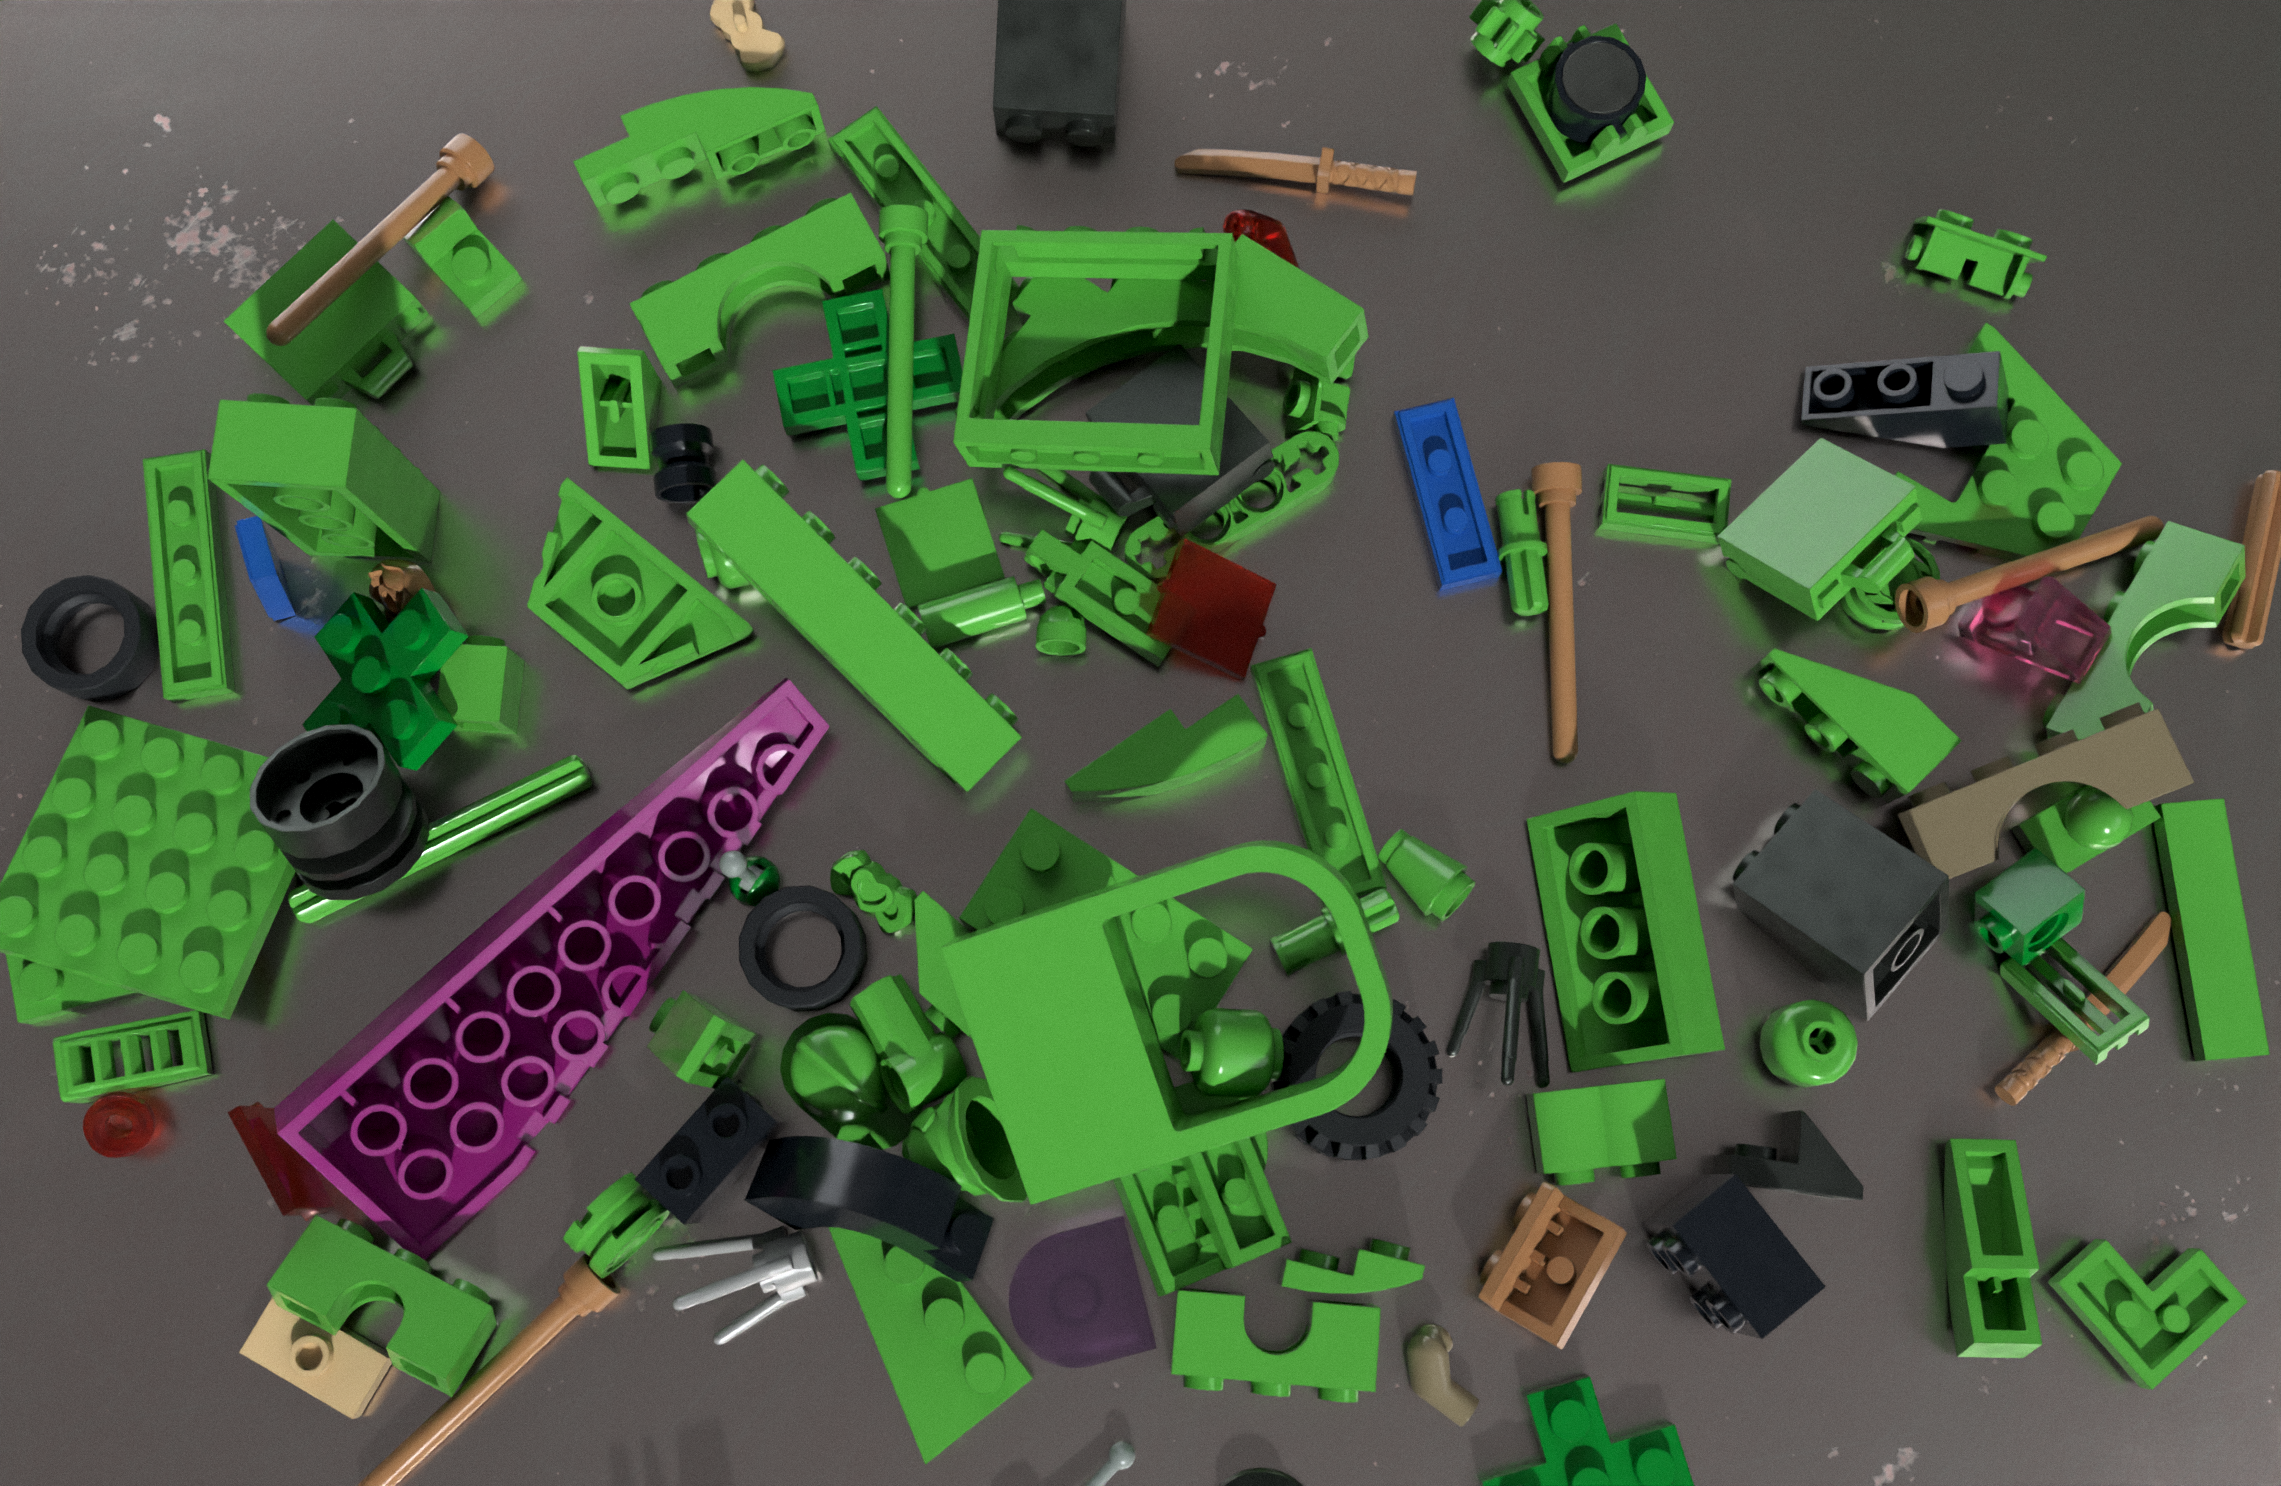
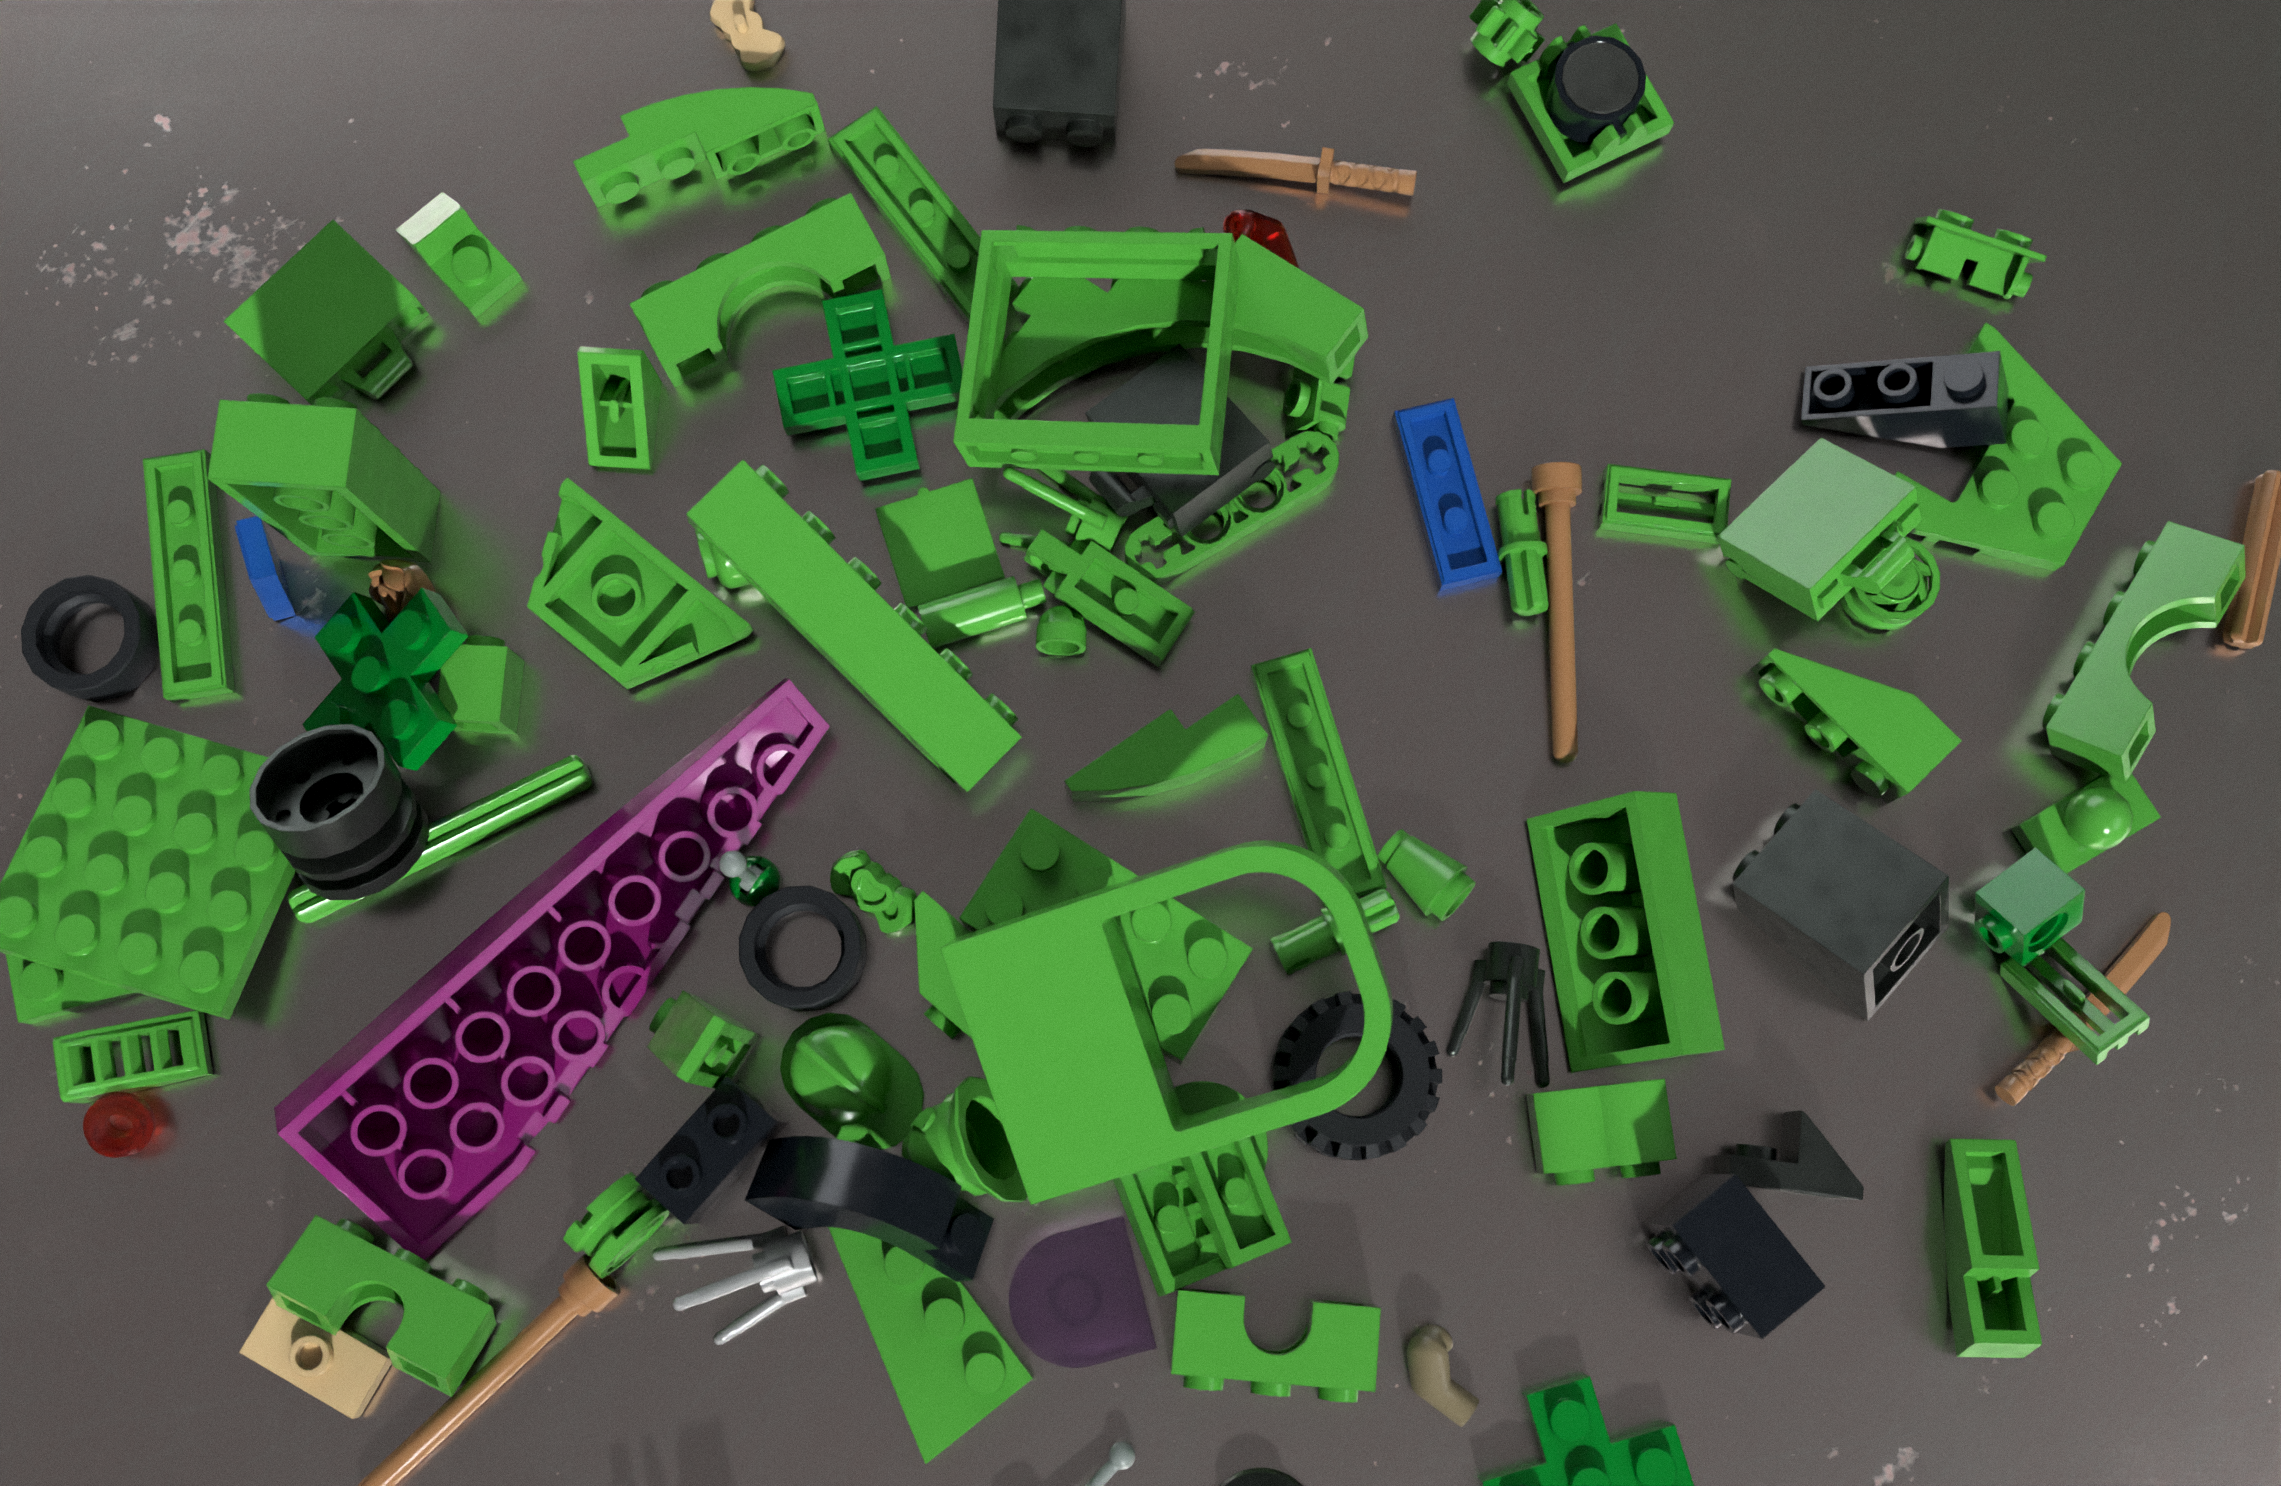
(283, 1169): clear red piece -> none
(460, 166): medium nougat piece -> none
(682, 462): black wheel -> none
(903, 232): bright green piece -> none
(914, 1059): bright green piece -> none
(1211, 608): clear red piece -> none
(1232, 1052): bright green head -> none
(1368, 1271): bright green slope -> none
(1550, 1264): medium nougat bracket -> none
(1788, 1048): bright green head -> none
(1930, 602): medium nougat piece -> none
(2039, 628): clear pink slope -> none
(2127, 760): dark tan arch -> none
(2153, 1324): bright green plate -> none
(2210, 930): bright green tile -> none

